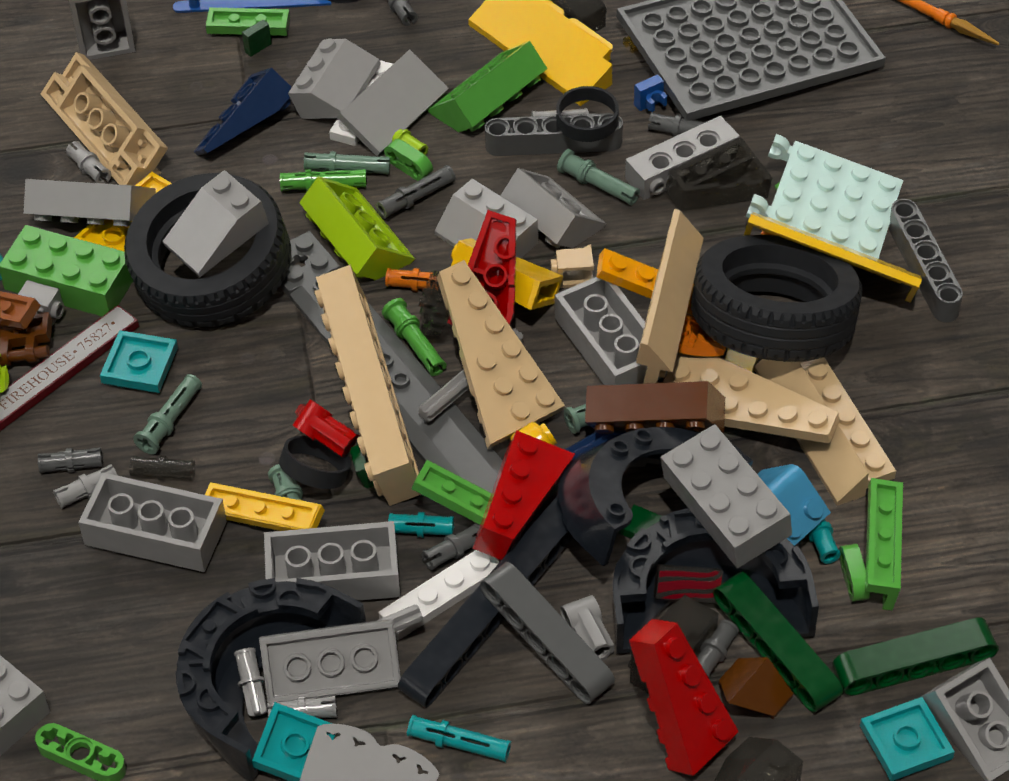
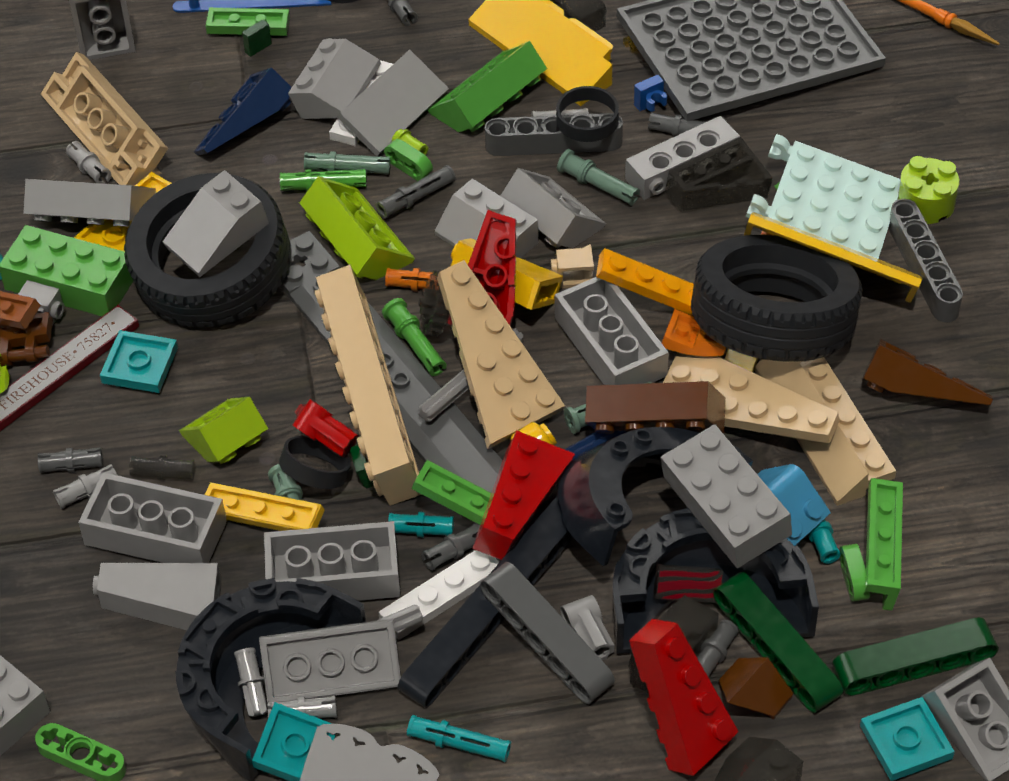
(158, 591): none -> light grey slope
(161, 423): sand green pin -> none
(225, 429): none -> lime slope
(641, 519): dark green tile -> none
(670, 298): tan slope -> none
(901, 373): none -> reddish brown wedge
(931, 186): none -> lime brick

